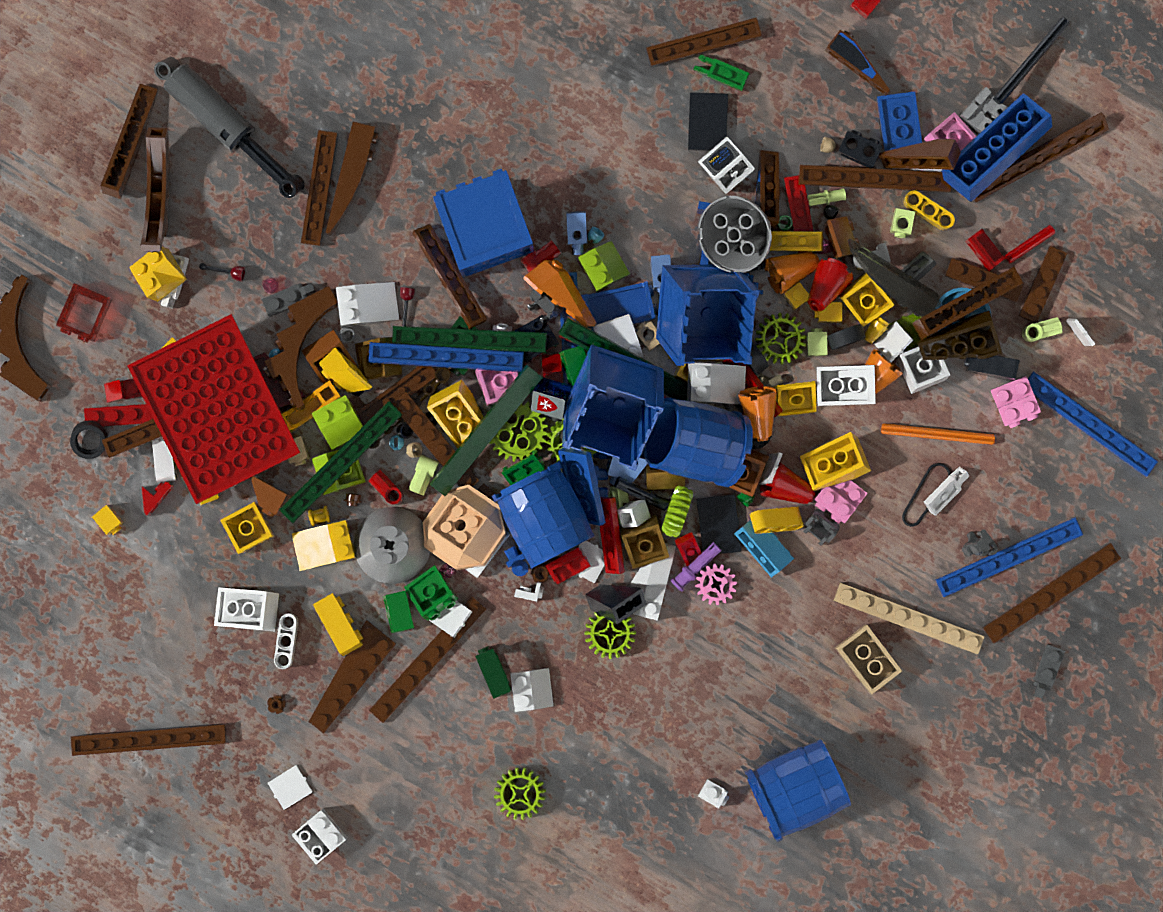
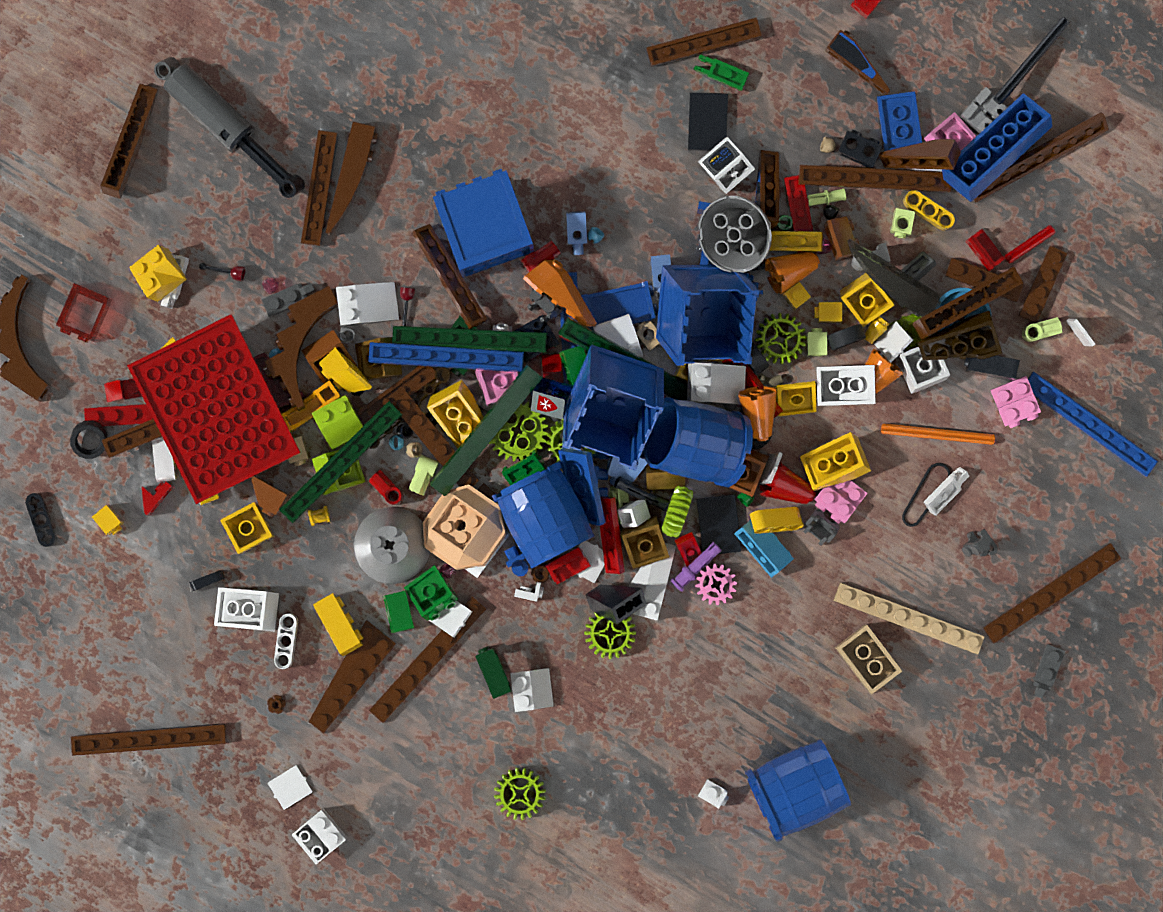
(40, 535): none -> black beam
(157, 189): reddish brown arch -> none
(206, 580): none -> black beam
(323, 545): slope -> none
(352, 499): reddish brown plate -> none
(603, 266): lime slope -> none
(828, 283): red cone -> none
(1009, 557): blue tile -> none

